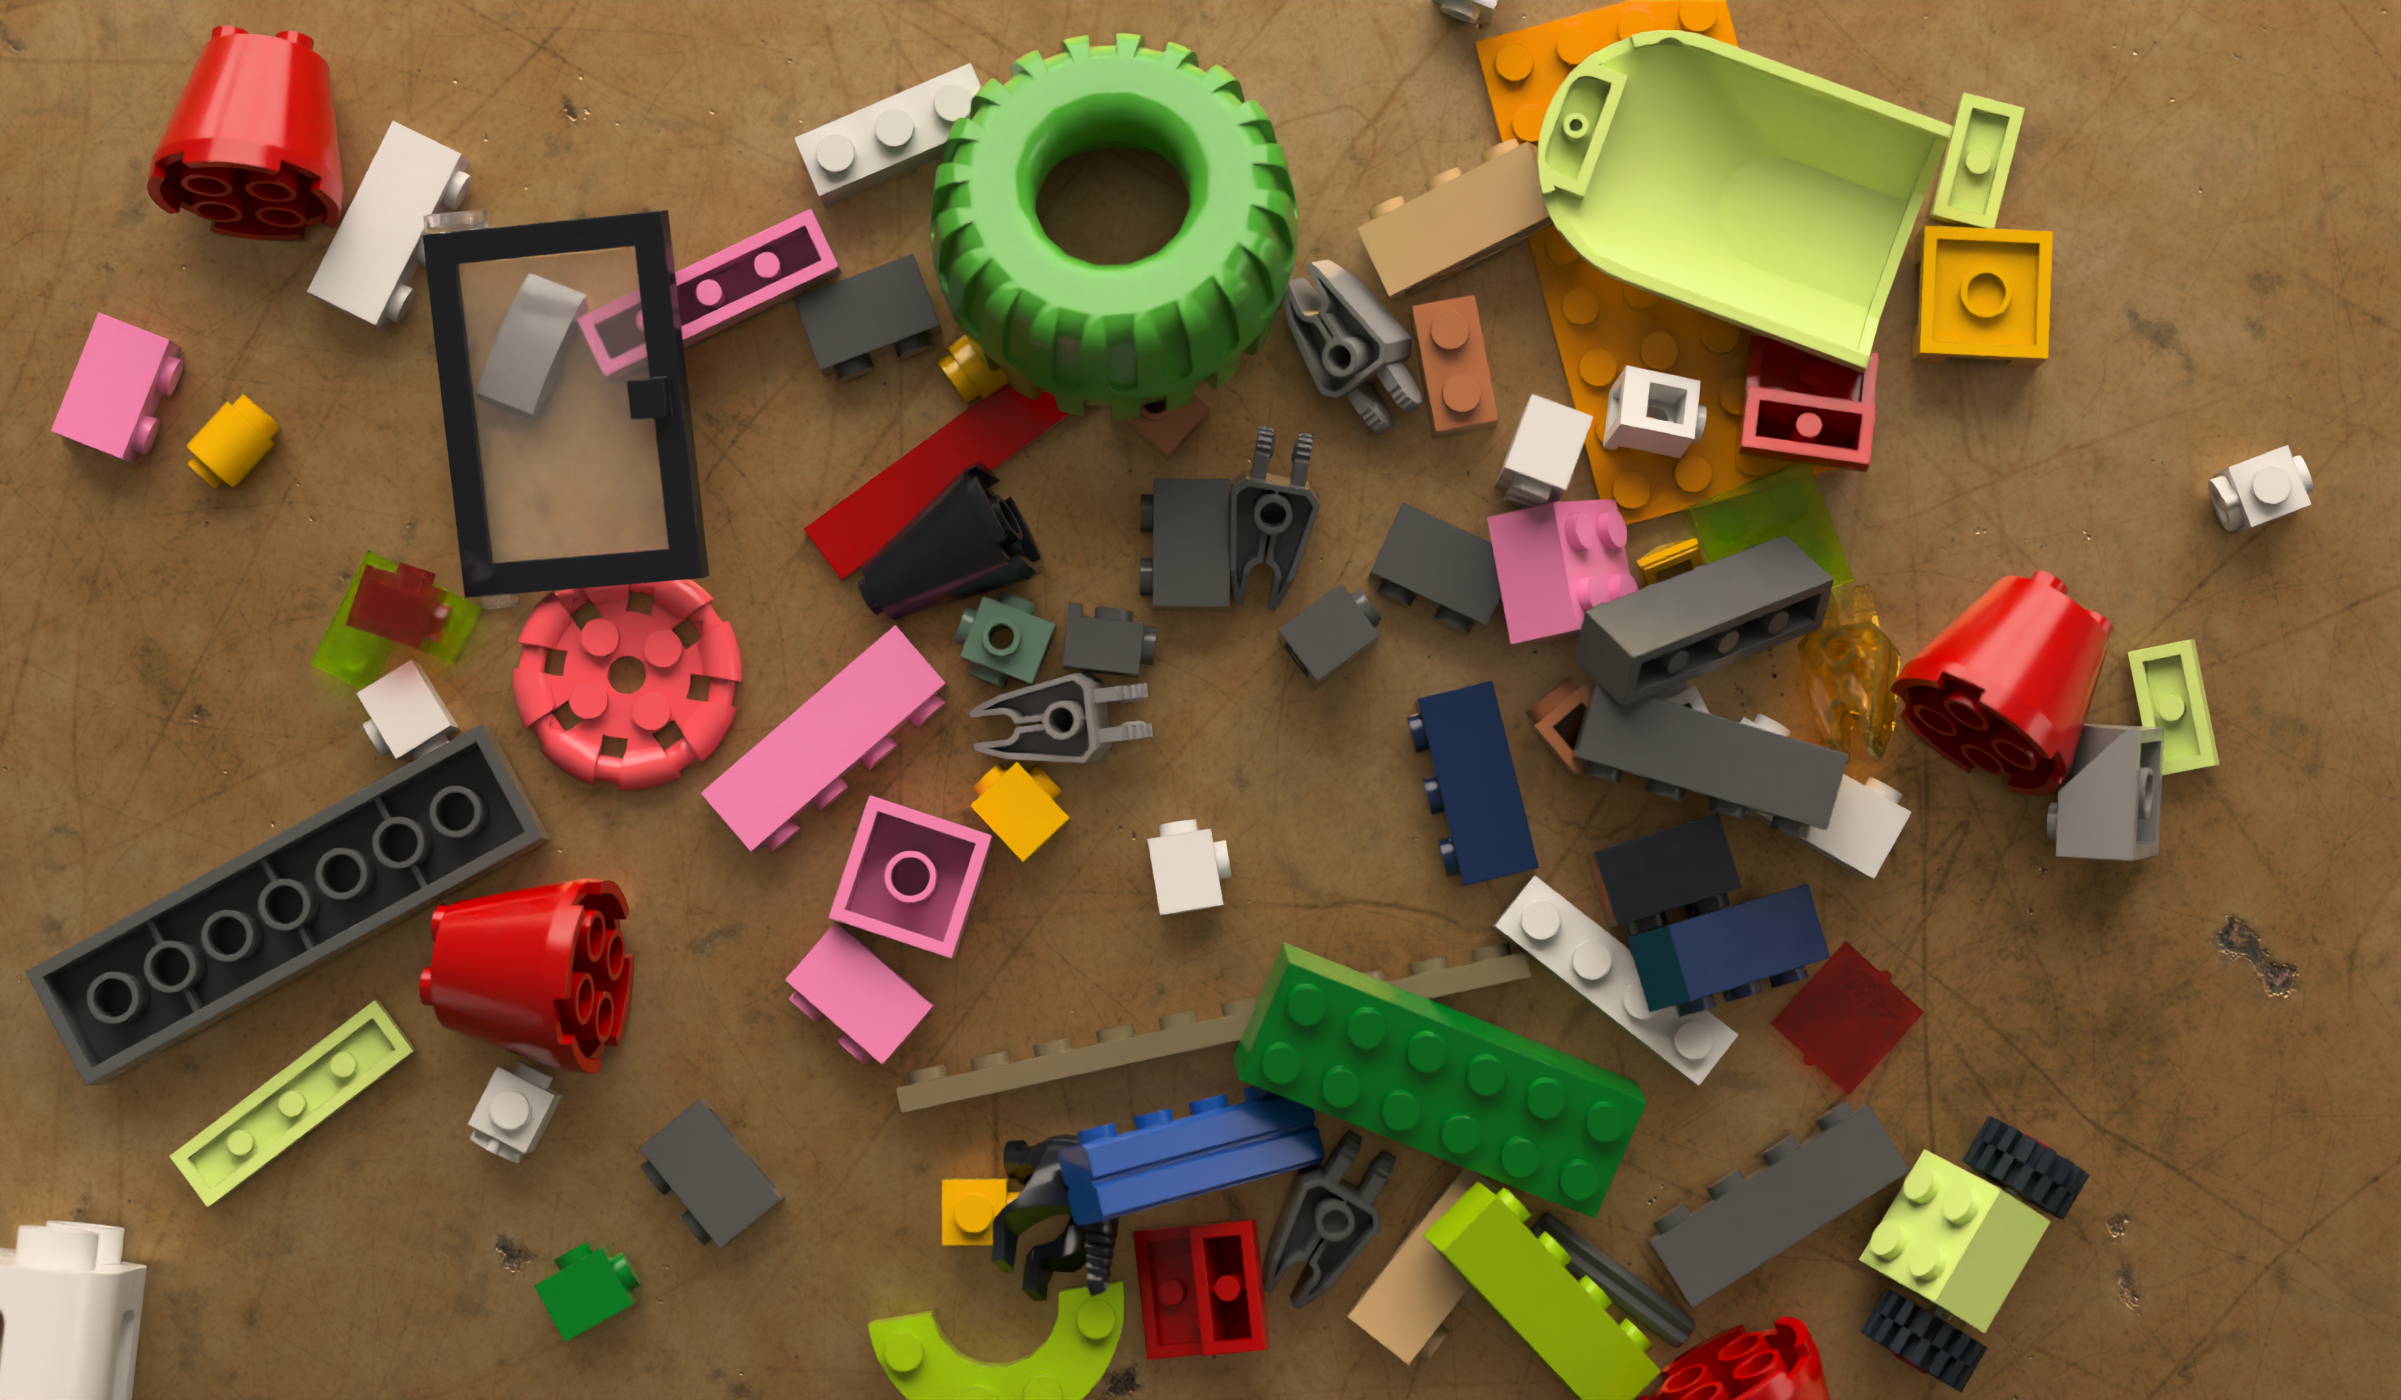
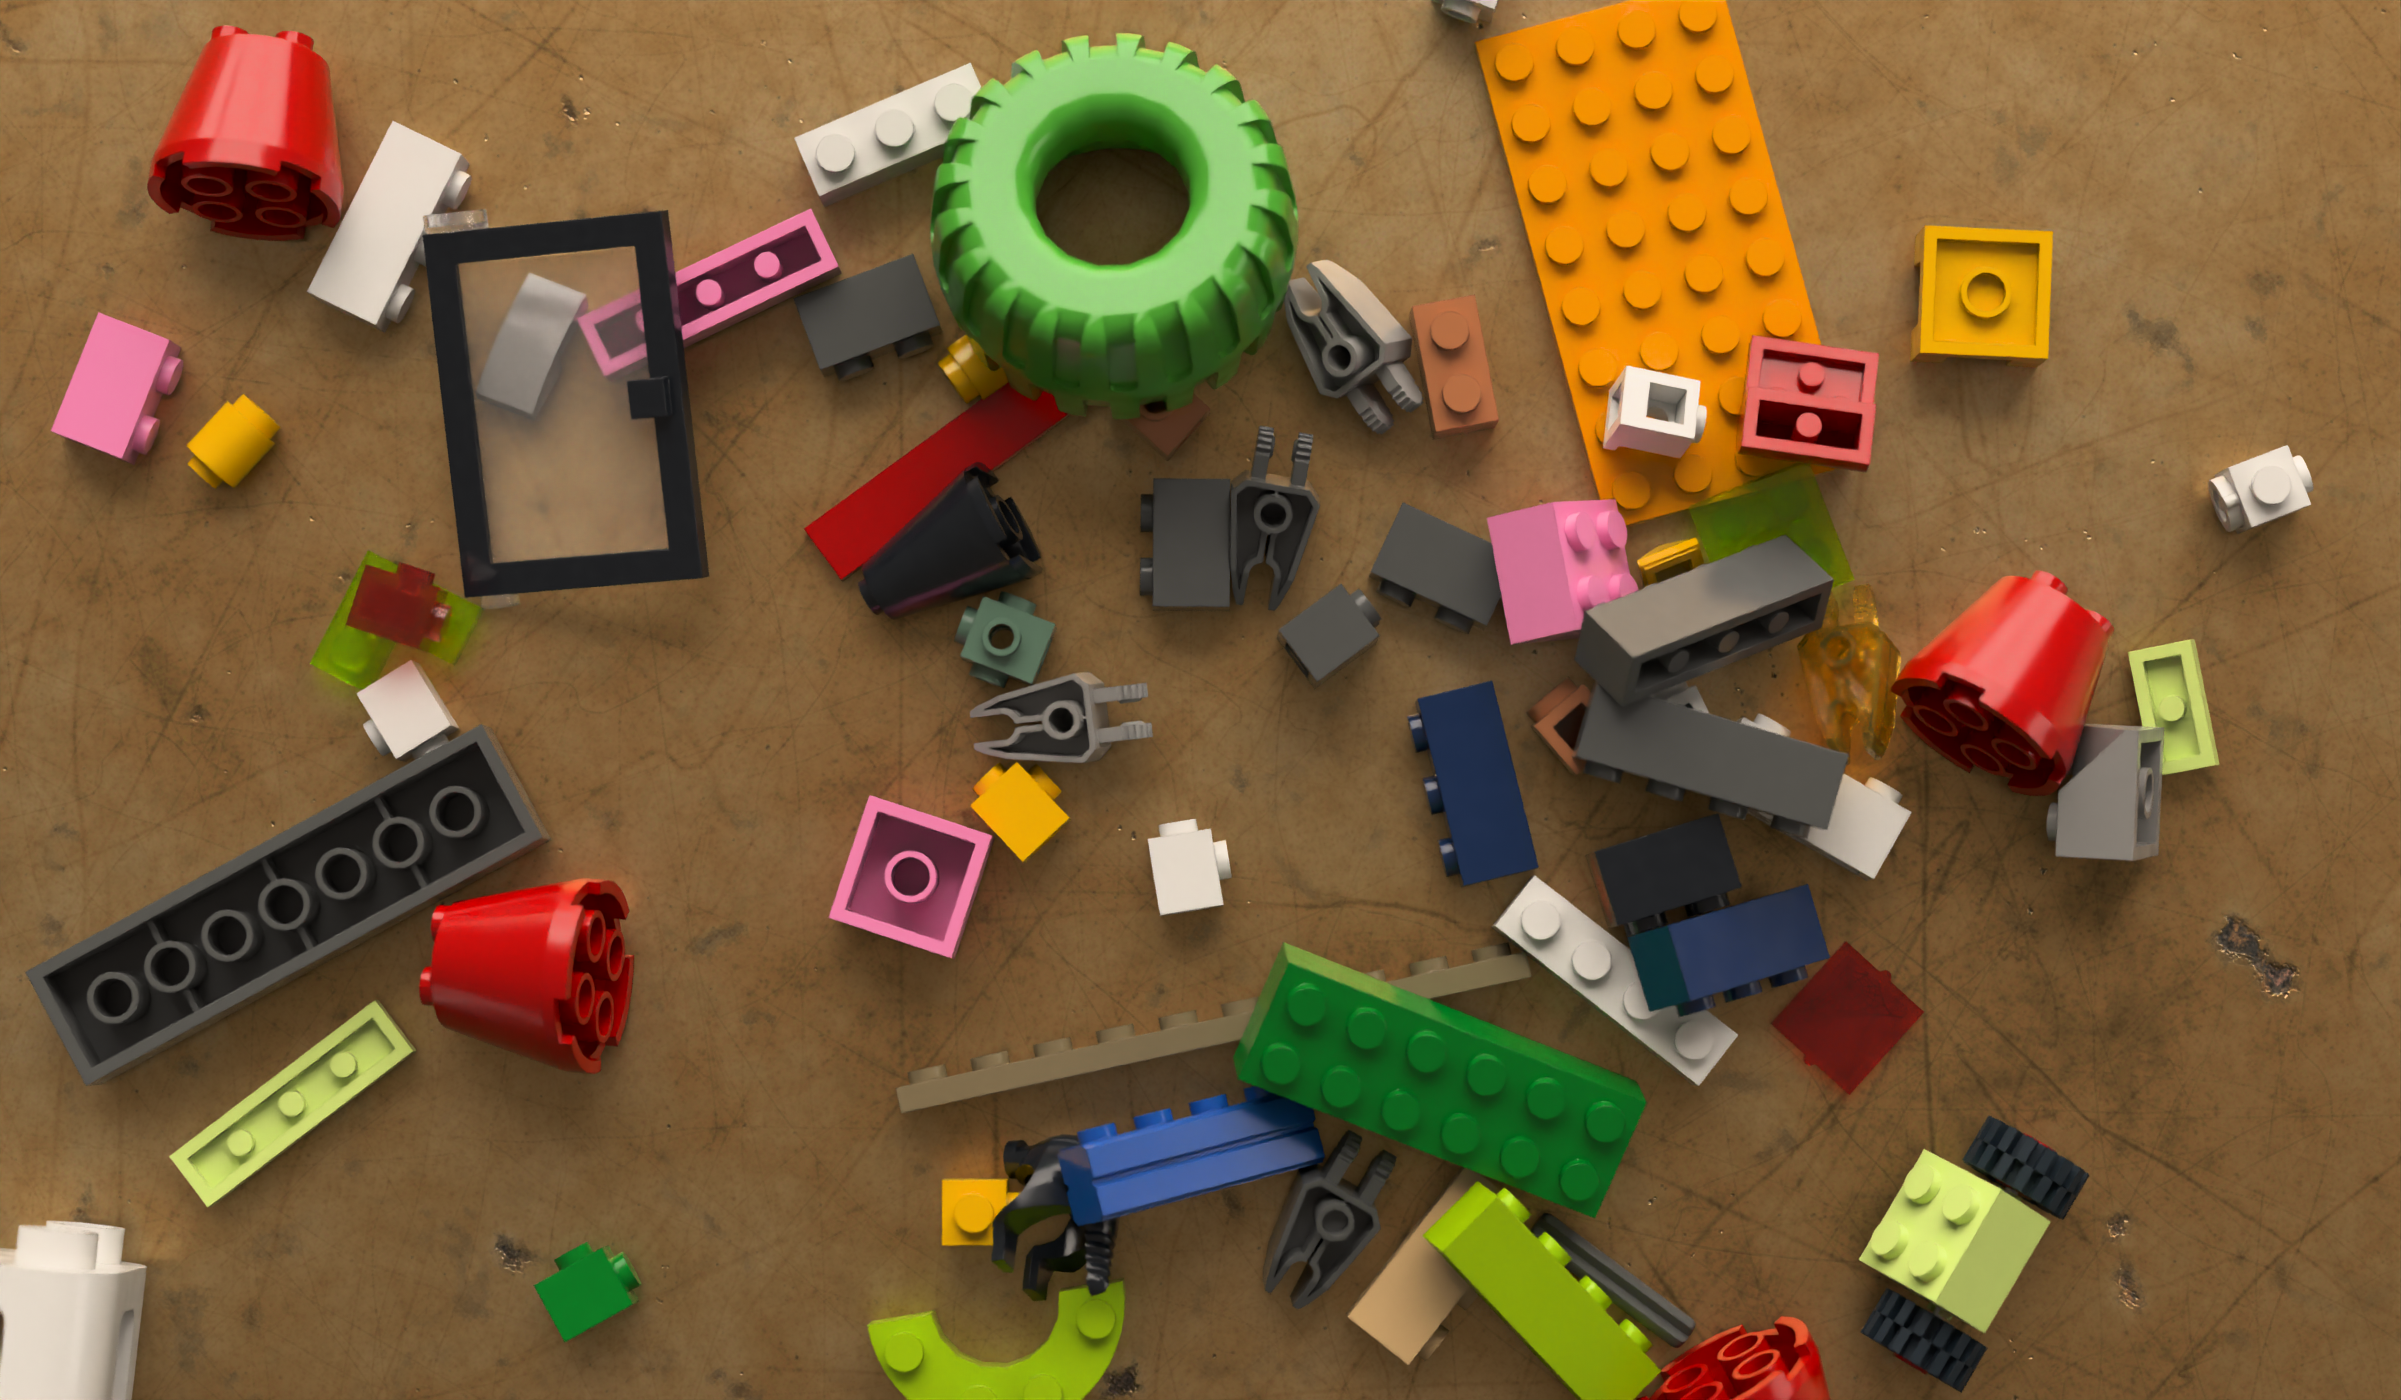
(514, 1111): white brick -> none
(635, 715): coral plate -> none
(709, 1174): dark grey brick -> none
(825, 741): bright pink brick -> none
(858, 995): bright pink brick -> none
(1107, 642): dark grey brick -> none
(1201, 1289): red brick -> none
(1456, 220): tan brick -> none
(1542, 453): white brick -> none
(1738, 186): yellowish green windscreen -> none
(1776, 1204): dark grey brick -> none
(1977, 162): yellowish green plate -> none

